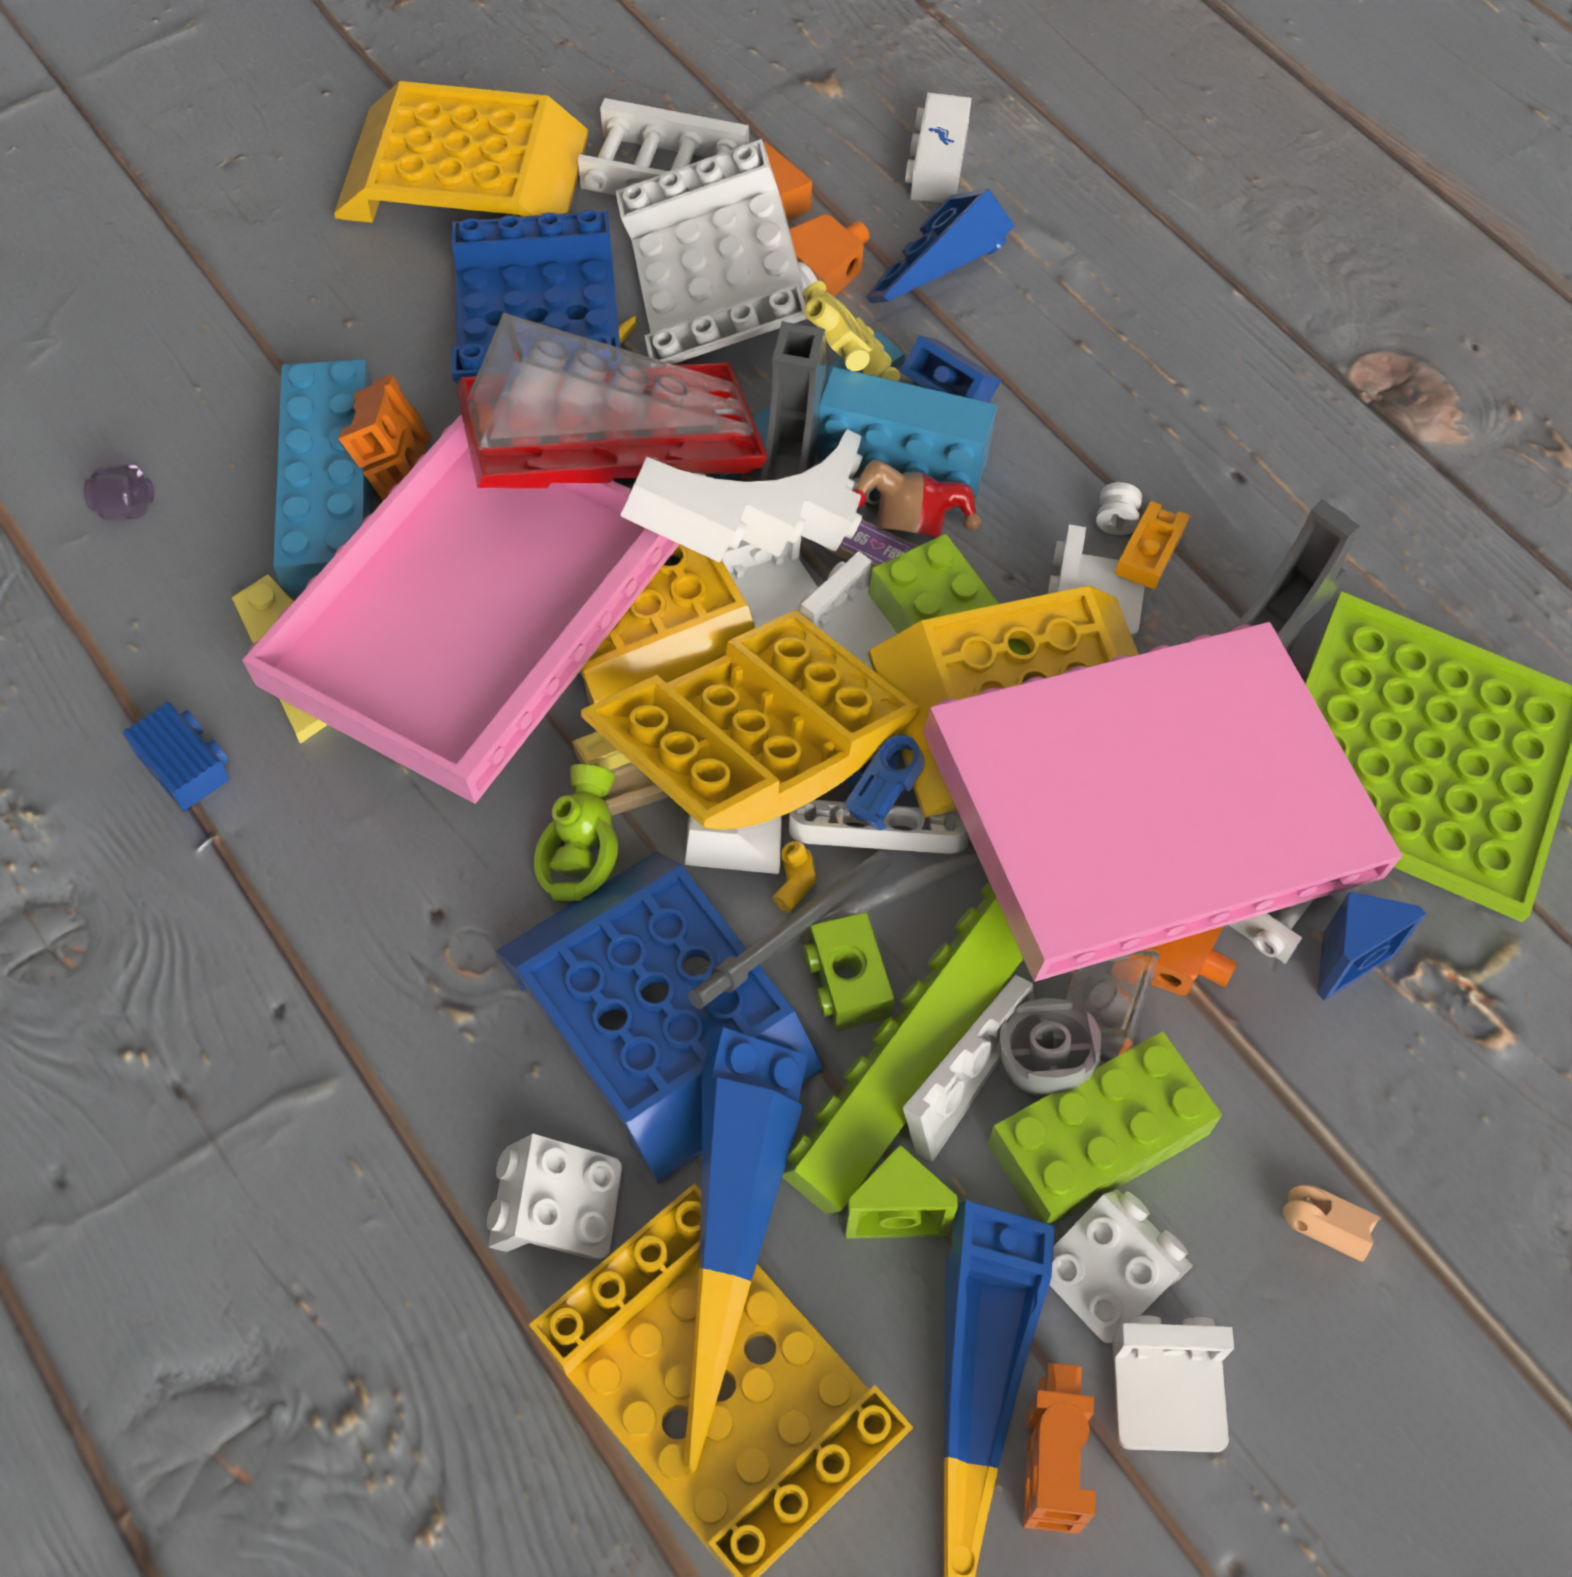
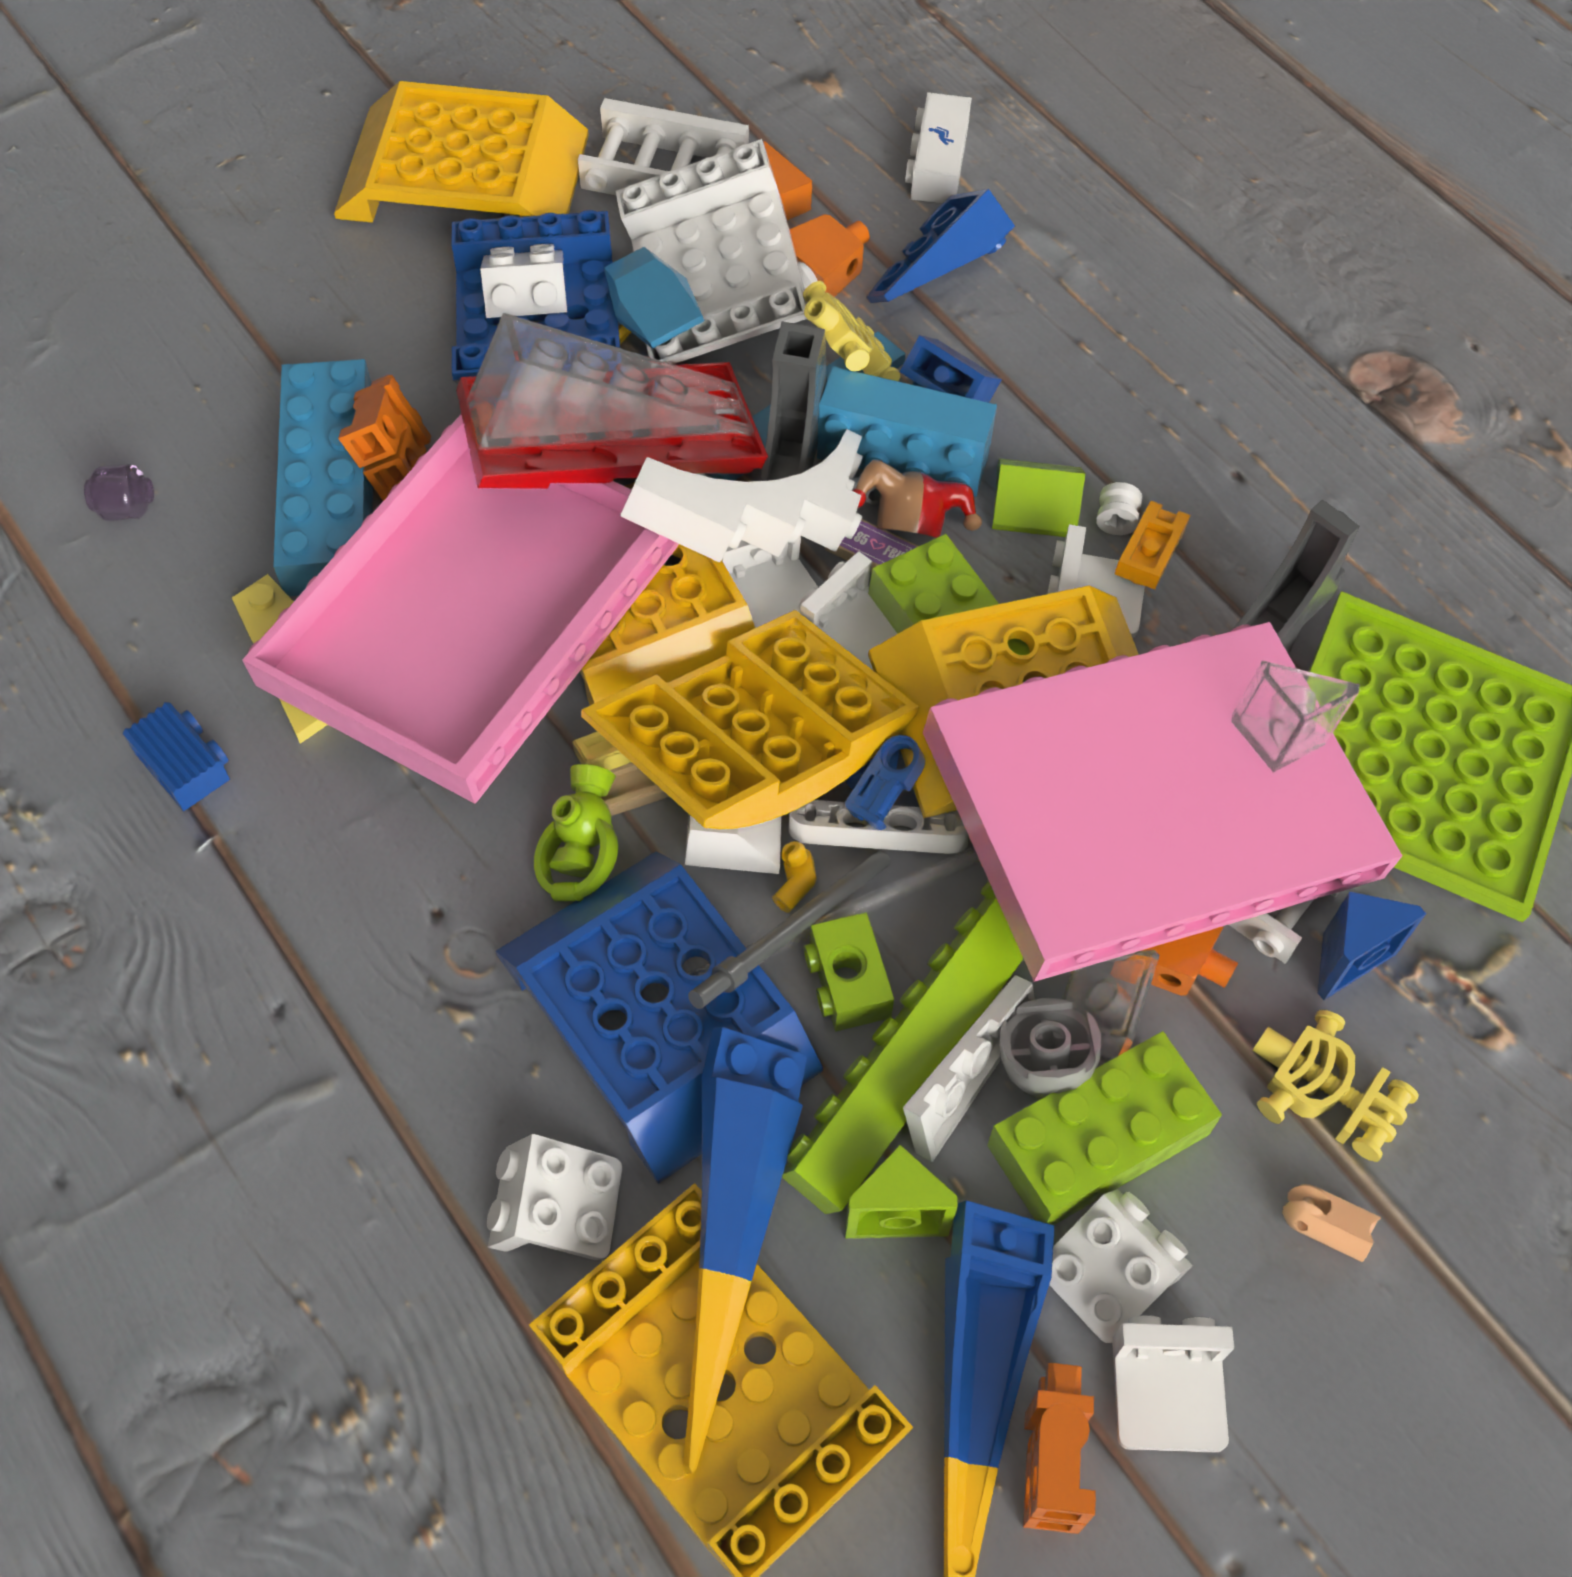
(523, 281): none -> white bracket
(651, 297): none -> dark azure piece
(1037, 497): none -> lime slope
(1290, 712): none -> clear slope
(1369, 1109): none -> light yellow piece

